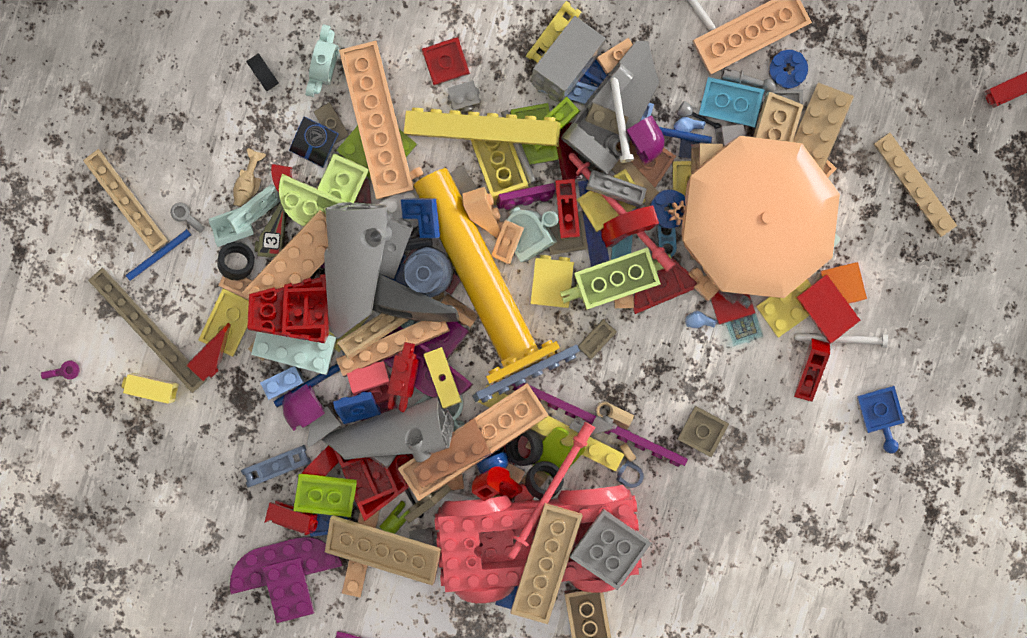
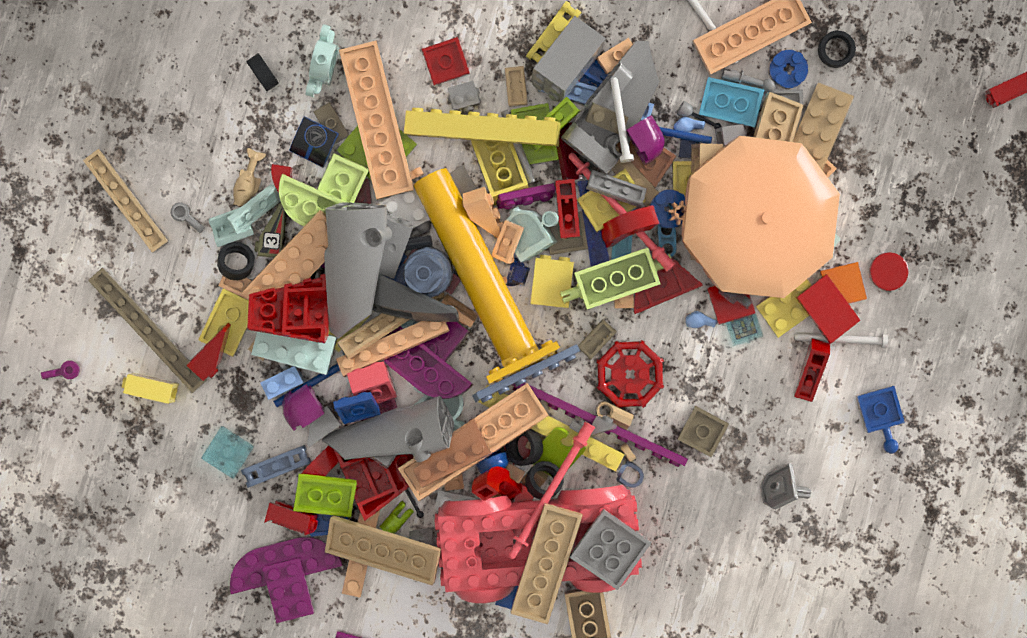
(159, 254): blue bar -> none
(227, 452): none -> clear light blue plate
(403, 376): red hinge -> none
(425, 211): blue plate -> none
(426, 503): dark tan plate -> none
(438, 367): light yellow tile -> none
(516, 86): none -> tan plate
(518, 273): none -> clear blue piece
(641, 374): none -> red plate
(704, 284): light nougat plate -> none
(780, 488): none -> light grey piece
(850, 44): none -> black tyre
(888, 271): none -> red tile
(915, 184): tan plate -> none

